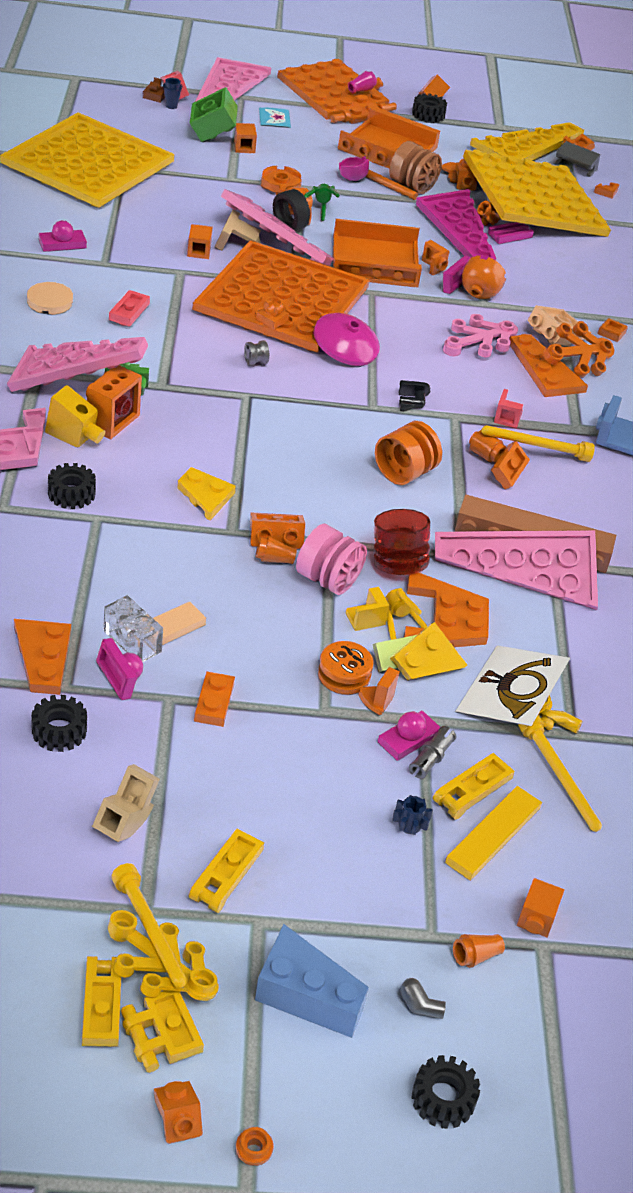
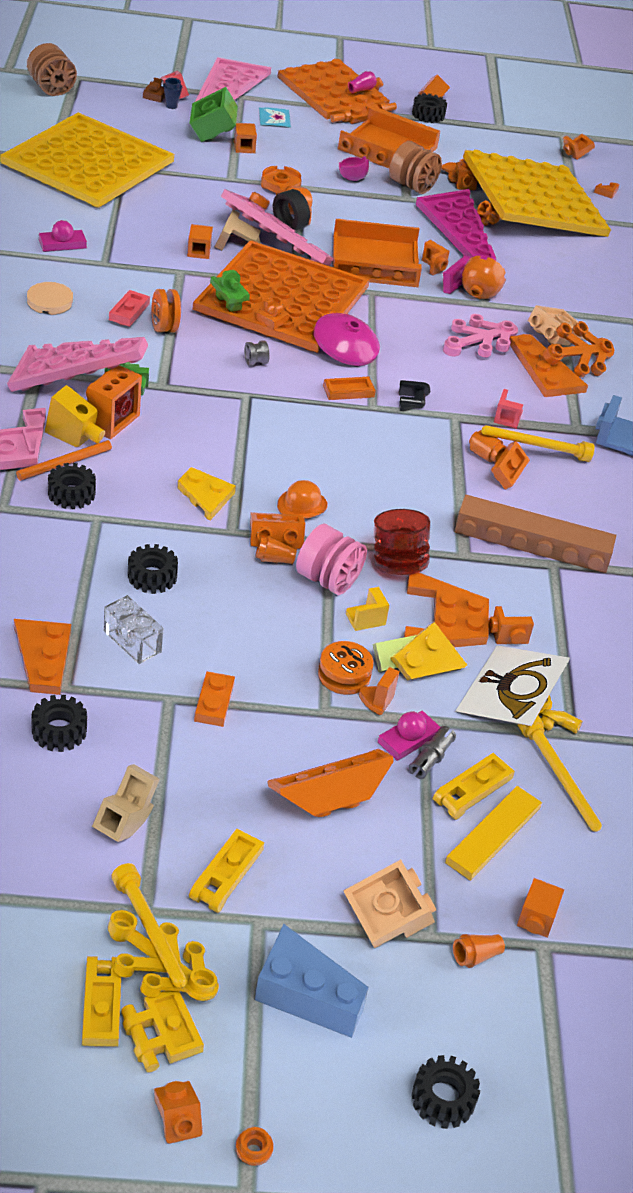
(51, 69): none -> nougat wheel
(67, 458): none -> orange bar
(119, 668): dark pink tile -> none
(152, 579): none -> black tyre
(166, 310): none -> orange head
(180, 621): light nougat tile -> none
(230, 290): none -> bright green hips
(259, 200): none -> orange tile
(302, 499): none -> orange hat
(323, 195): green plant -> none
(335, 784): none -> orange wedge
(349, 388): none -> orange tile
(391, 904): none -> light nougat plate
(392, 185): orange bar -> none
(401, 606): yellow plant -> none
(408, 452): orange wheel -> none
(412, 815): dark blue gear -> none
(418, 1000): flat silver arm -> none
(510, 232): dark pink tile -> none
(510, 629): none -> orange bracket
(527, 144): yellow wing -> none
(541, 561): bright pink wing -> none
(578, 156): dark grey hinge -> none
(612, 330): orange tile -> none

